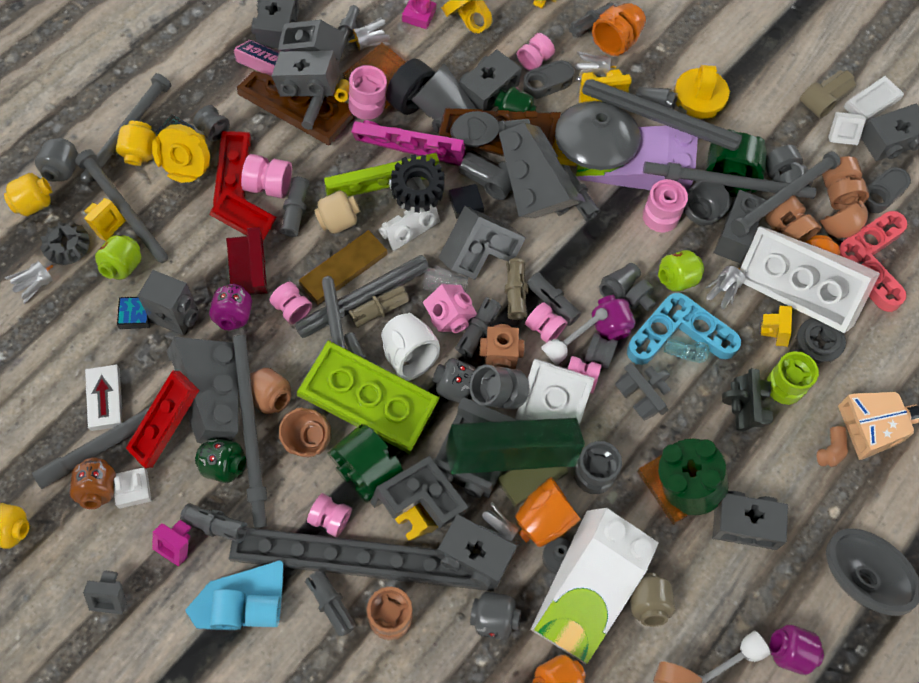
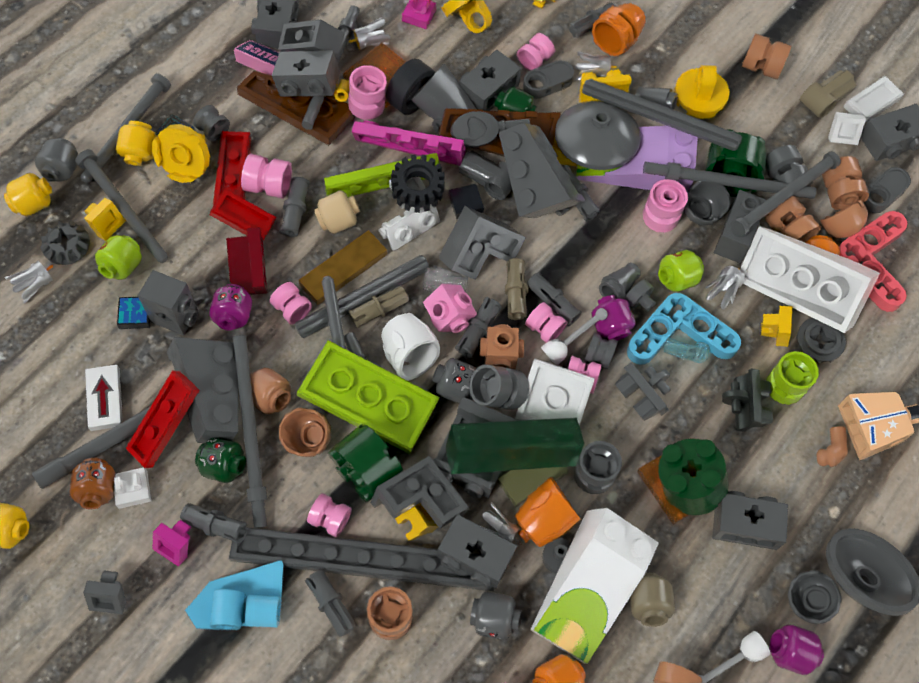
(766, 56): none -> nougat wheel
(814, 597): none -> dark grey hair

